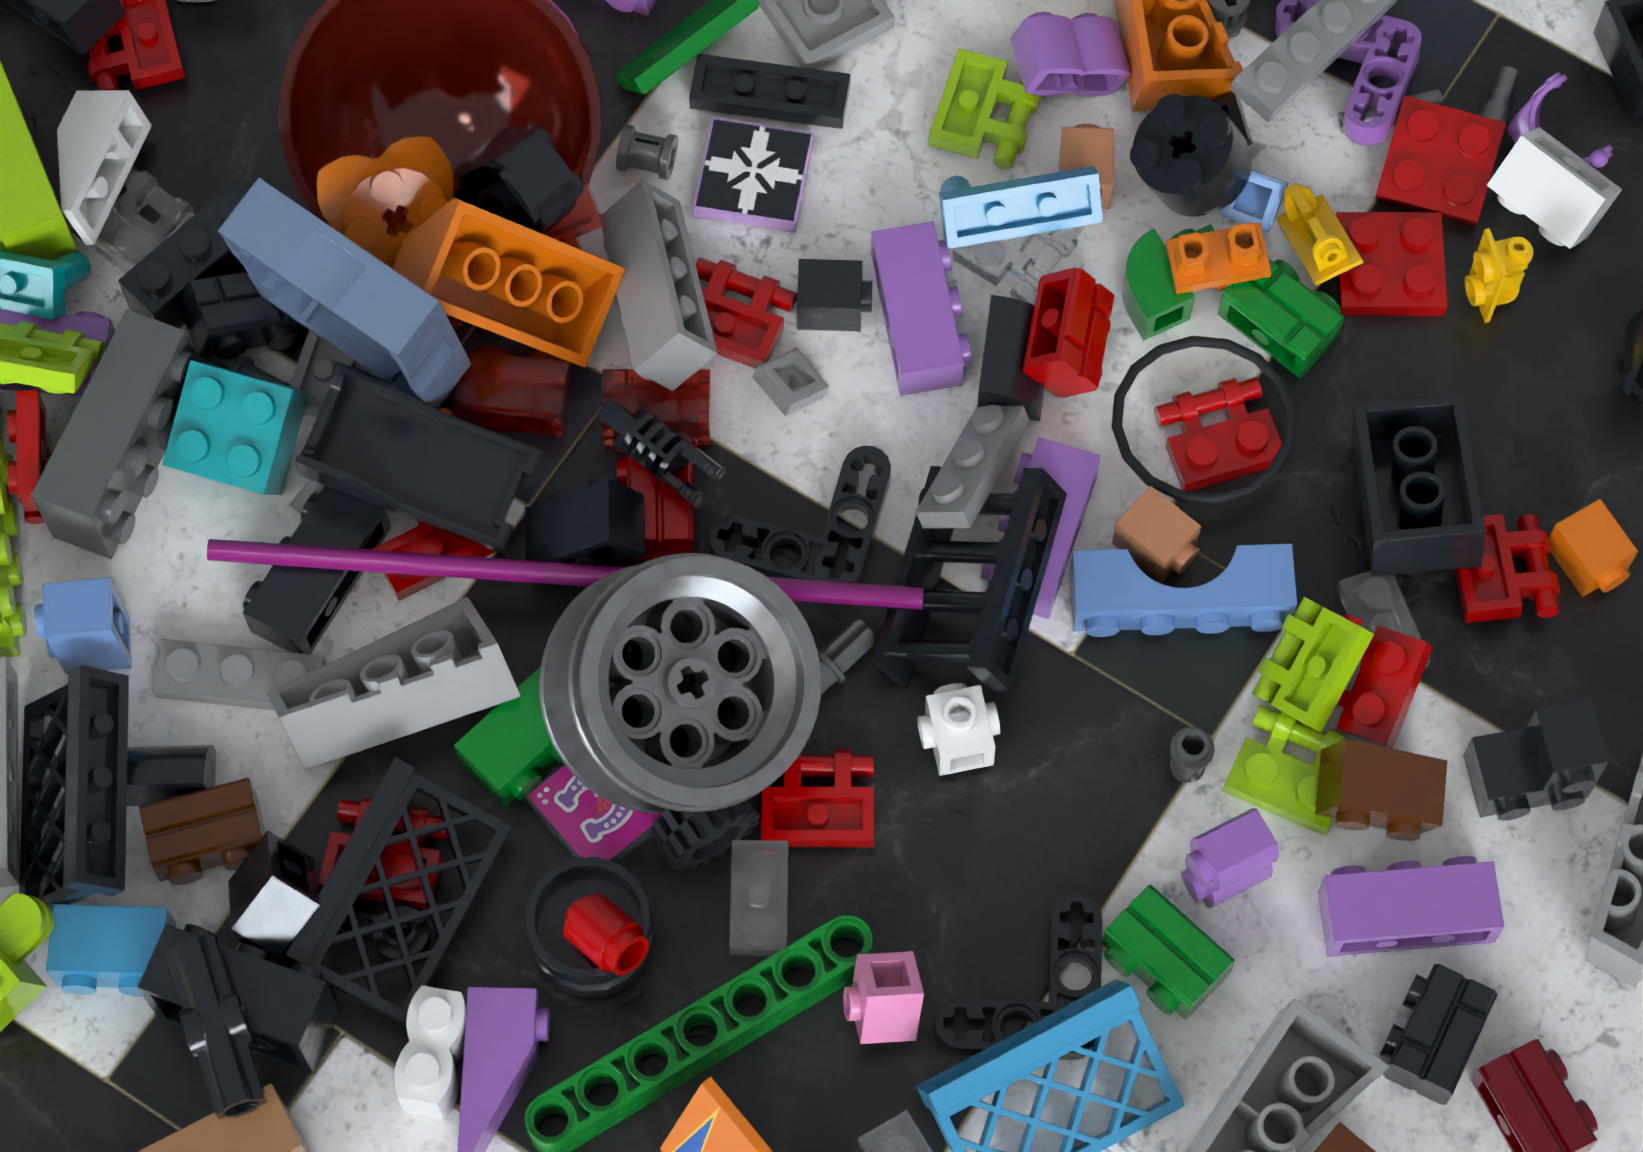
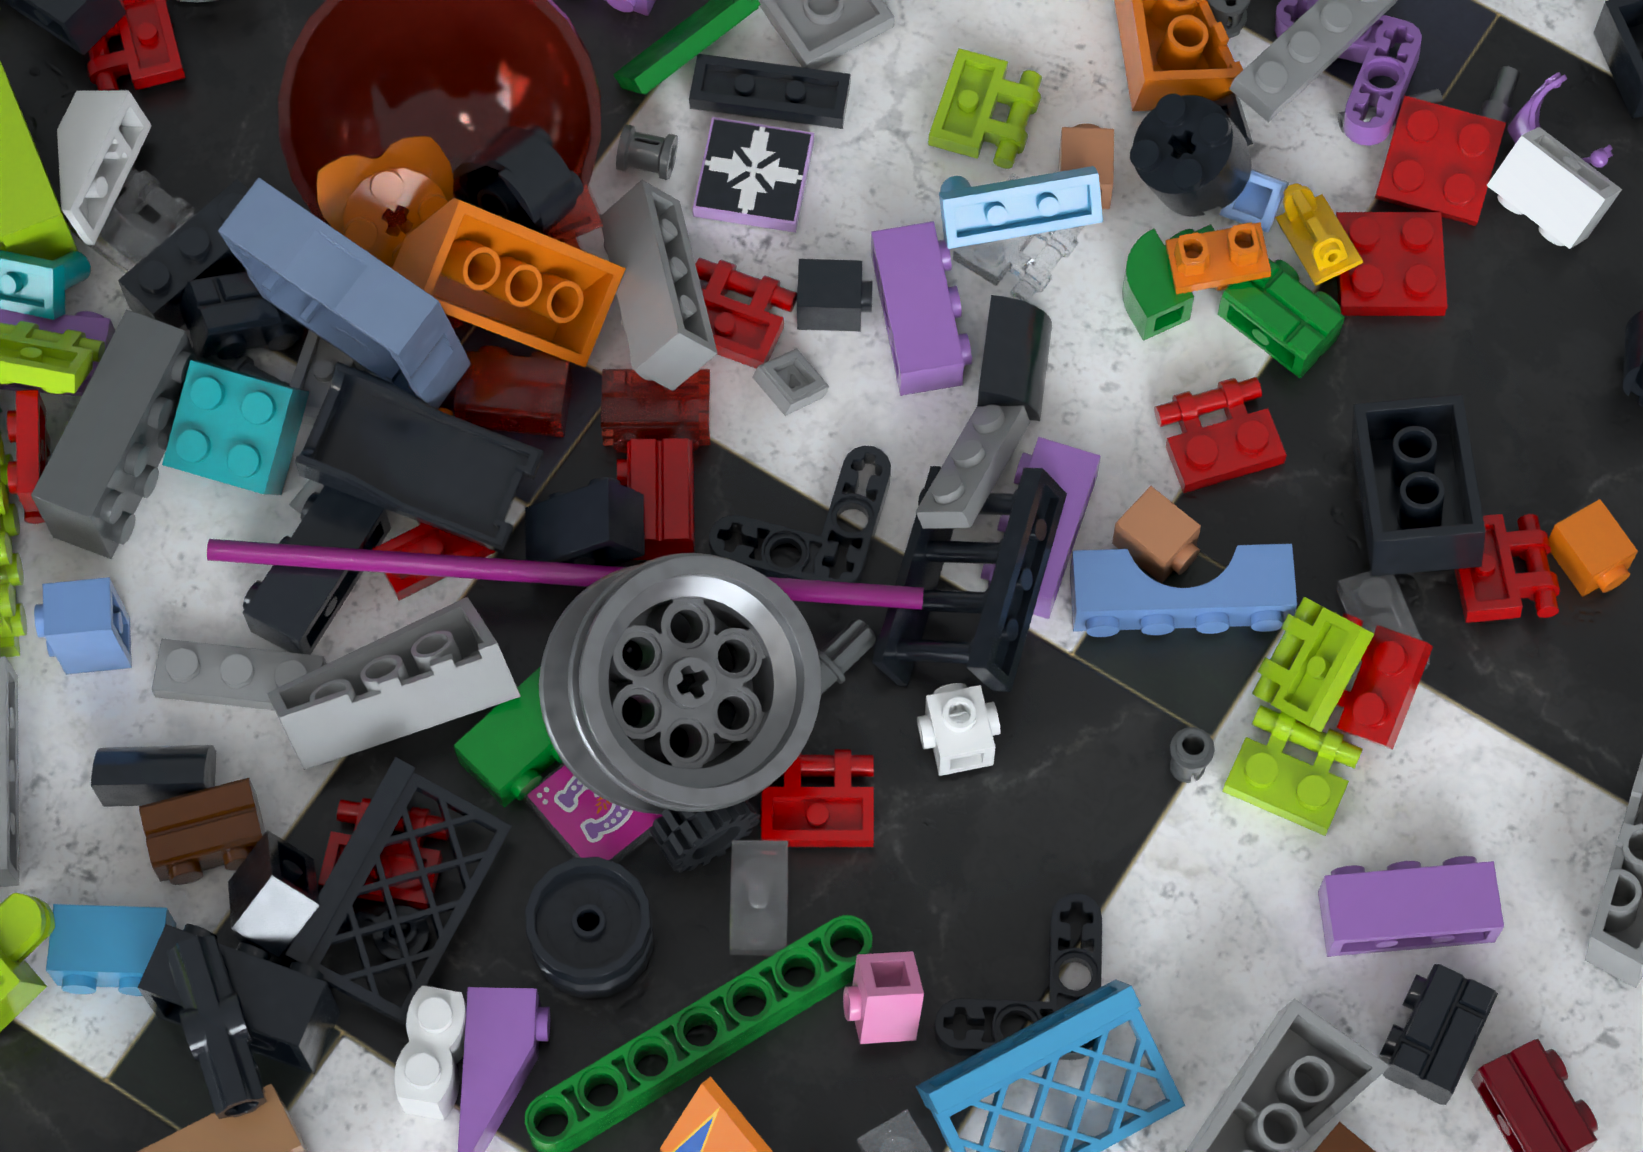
(94, 776): black fence -> none
(605, 934): red brick -> none
(659, 448): black hinge -> none
(1068, 332): red brick -> none
(1070, 55): medium lavender brick -> none
(1166, 953): green brick -> none
(1201, 497): black piece -> none
(1230, 859): medium lavender brick -> none
(1381, 789): reddish brown brick -> none
(1497, 272): yellow hinge -> none
(1538, 765): black brick -> none

